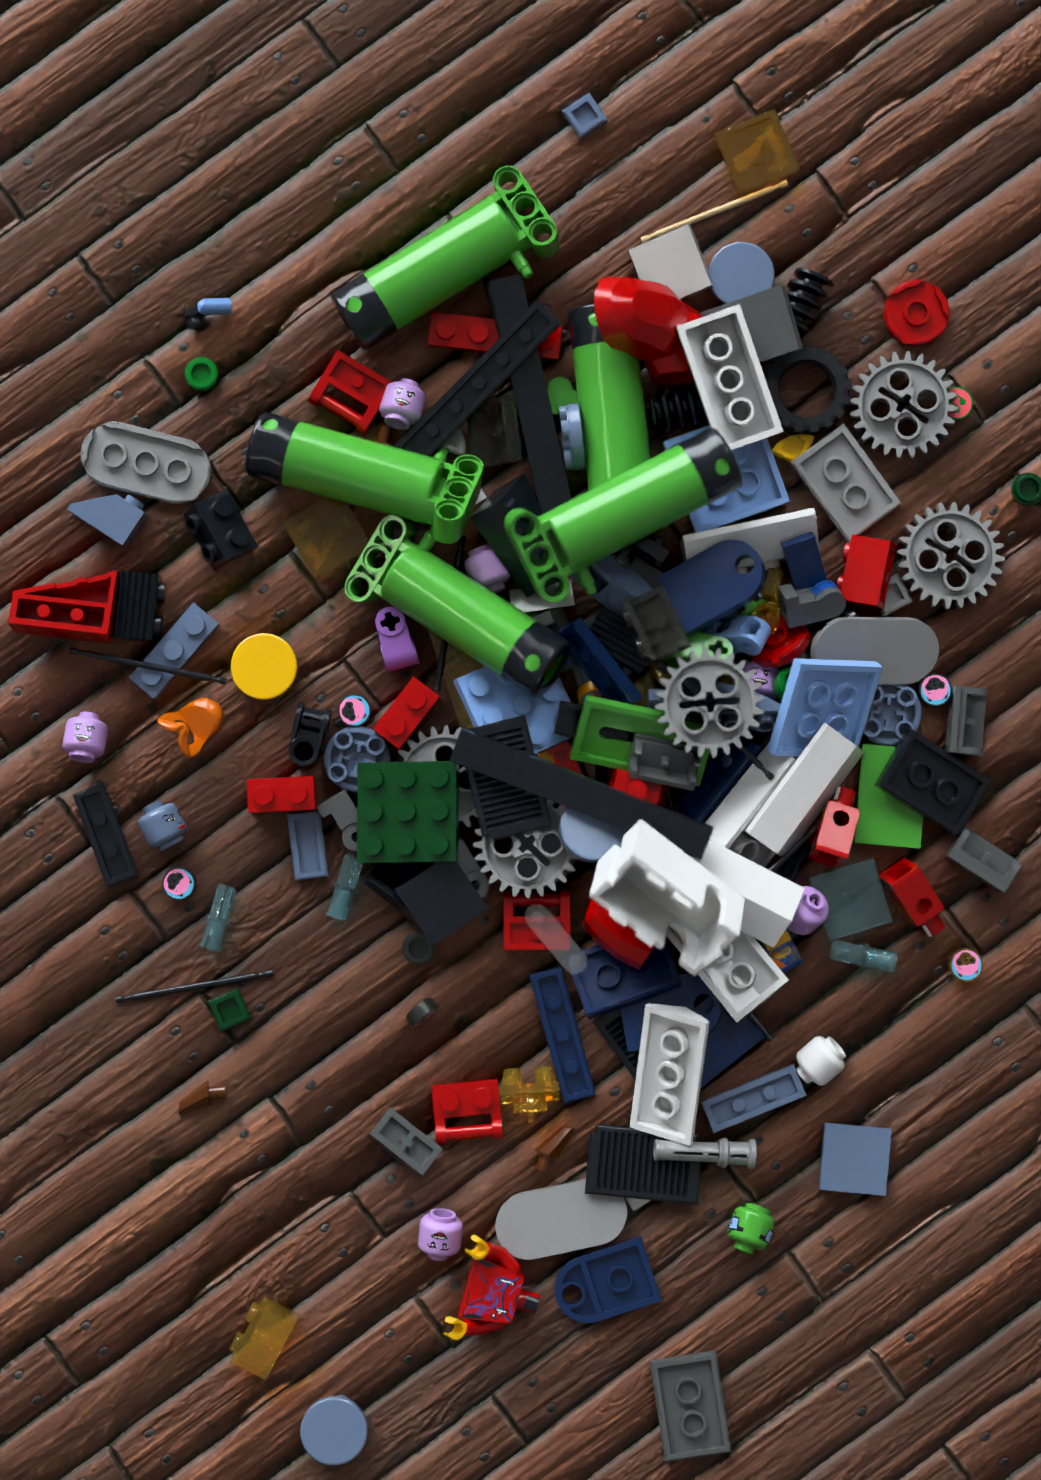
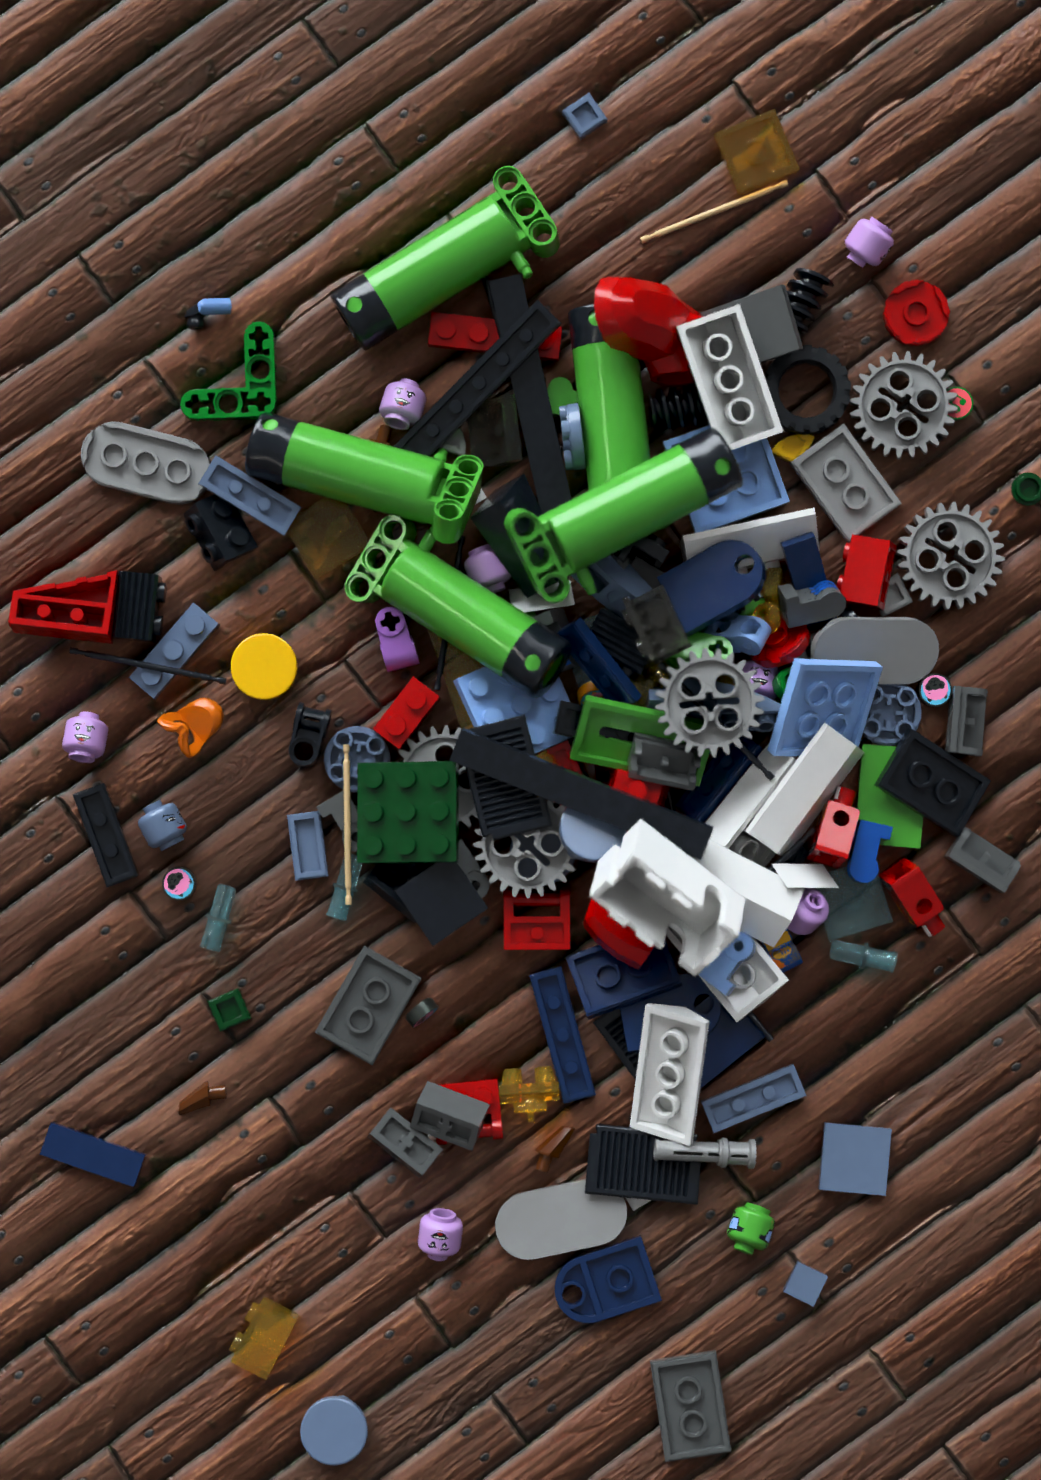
(93, 1154): none -> dark blue tile
(112, 516): sand blue slope -> none
(194, 986): black piece -> none
(201, 374): green tile -> none
(249, 495): none -> sand blue plate
(254, 386): none -> green beam
(282, 794): red brick -> none
(347, 824): none -> tan piece
(354, 381): red plate -> none
(354, 710): tile -> none
(368, 1005): none -> dark grey tile
(417, 948): pearl dark grey tile -> none
(449, 1115): none -> dark grey hinge
(491, 1292): red torso -> none
(555, 938): clear piece -> none
(673, 261): light grey tile -> none
(724, 966): none -> light blue leg
(740, 272): sand blue tile -> none
(804, 875): none -> white sticker
(805, 1283): none -> sand blue tile
(820, 1060): white head -> none
(862, 861): none -> blue leg
(869, 242): none -> lavender head
(965, 964): tile -> none

